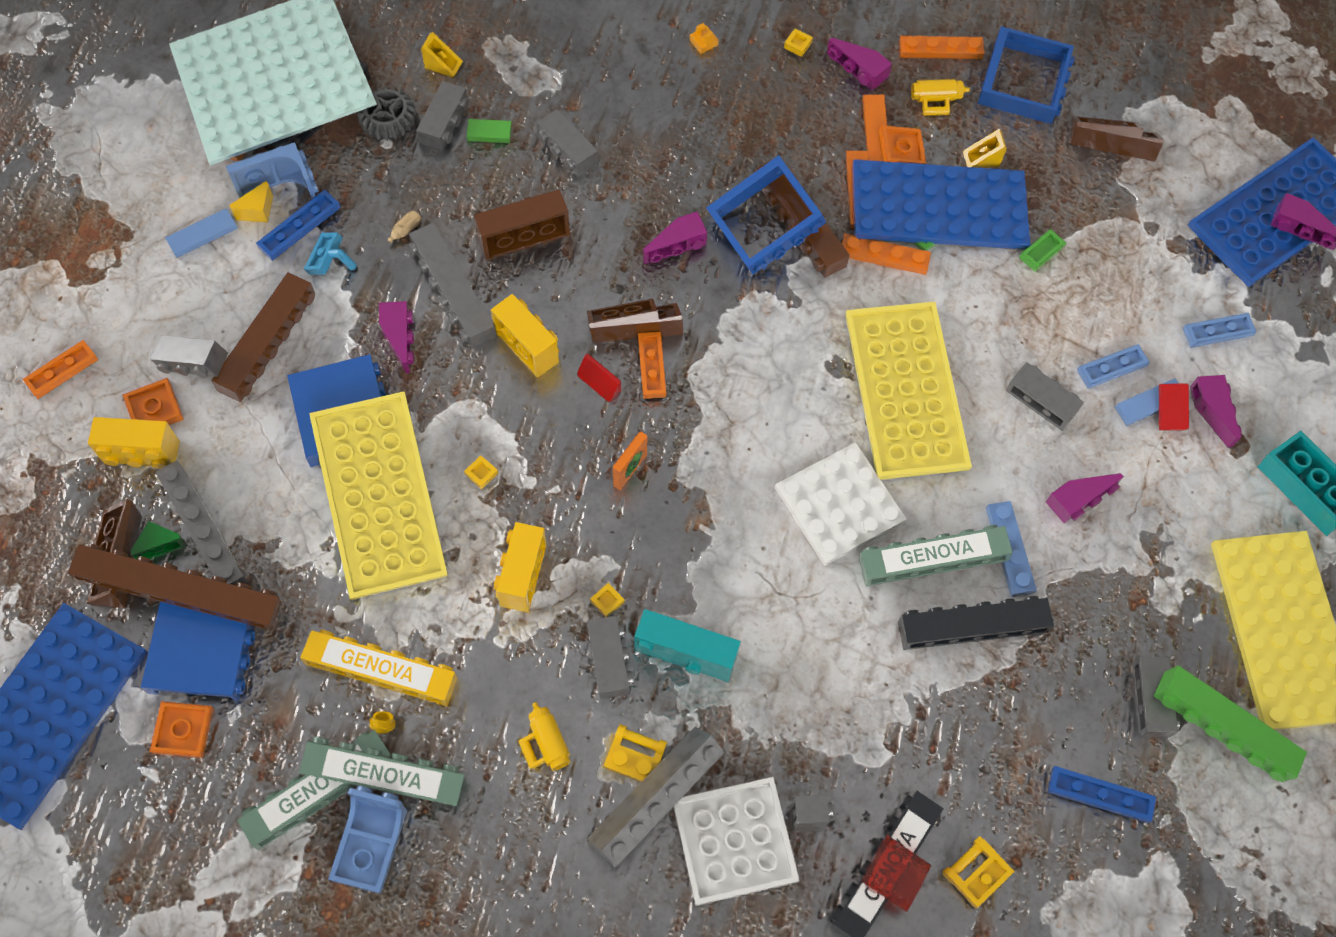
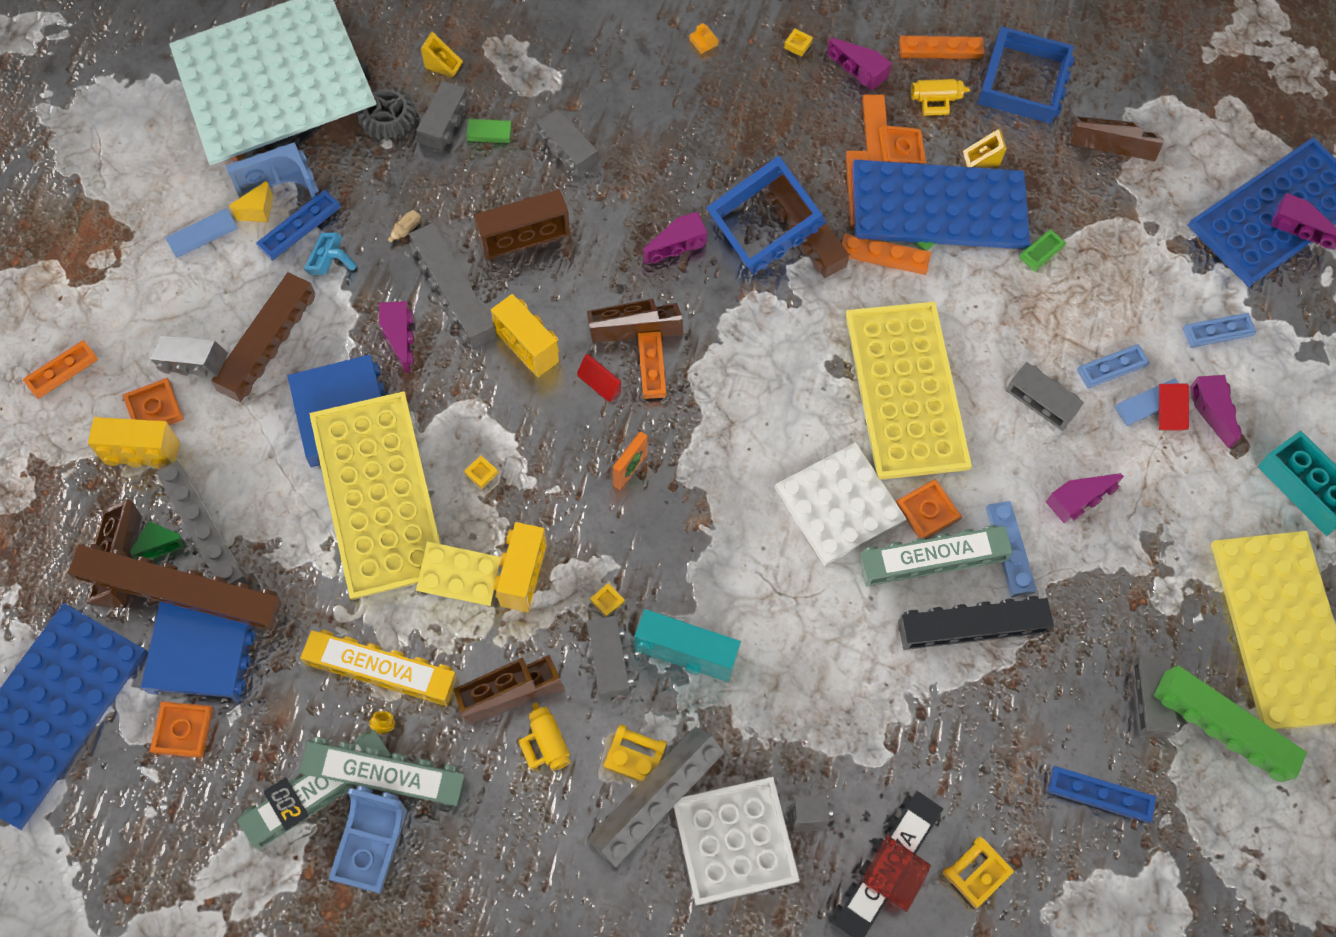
(286, 804): none -> black sticker
(458, 573): none -> light yellow brick
(507, 688): none -> reddish brown slope
(928, 510): none -> orange tile

